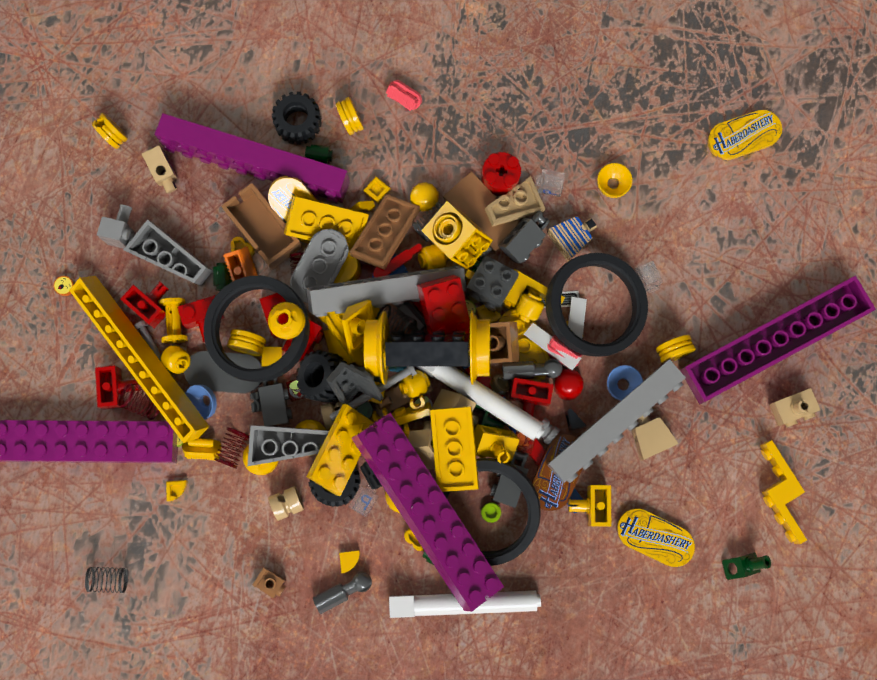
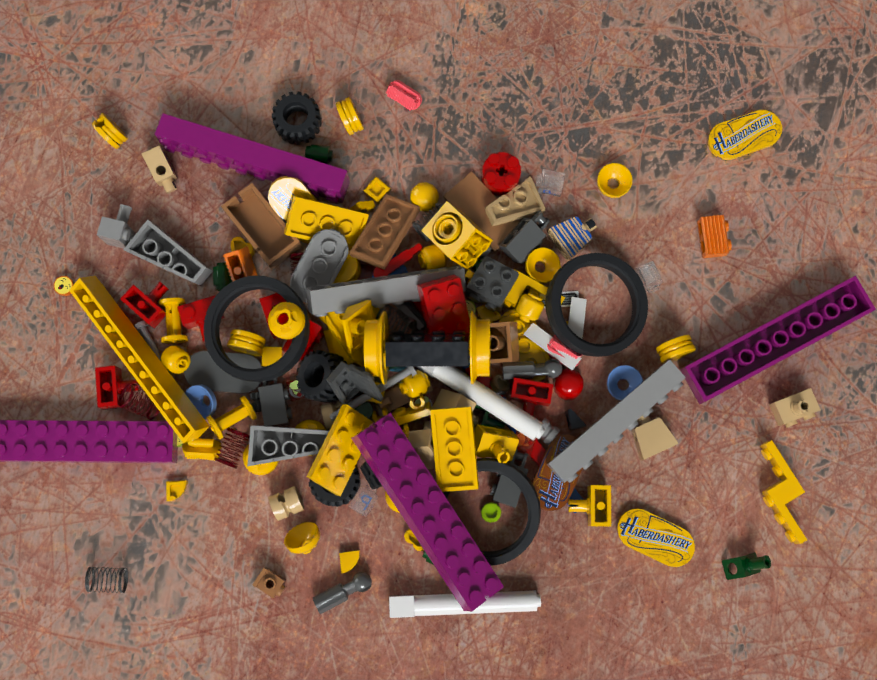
(231, 417): none -> yellow hose
(300, 535): none -> yellow piece
(548, 258): none -> yellow piece
(713, 236): none -> orange brick

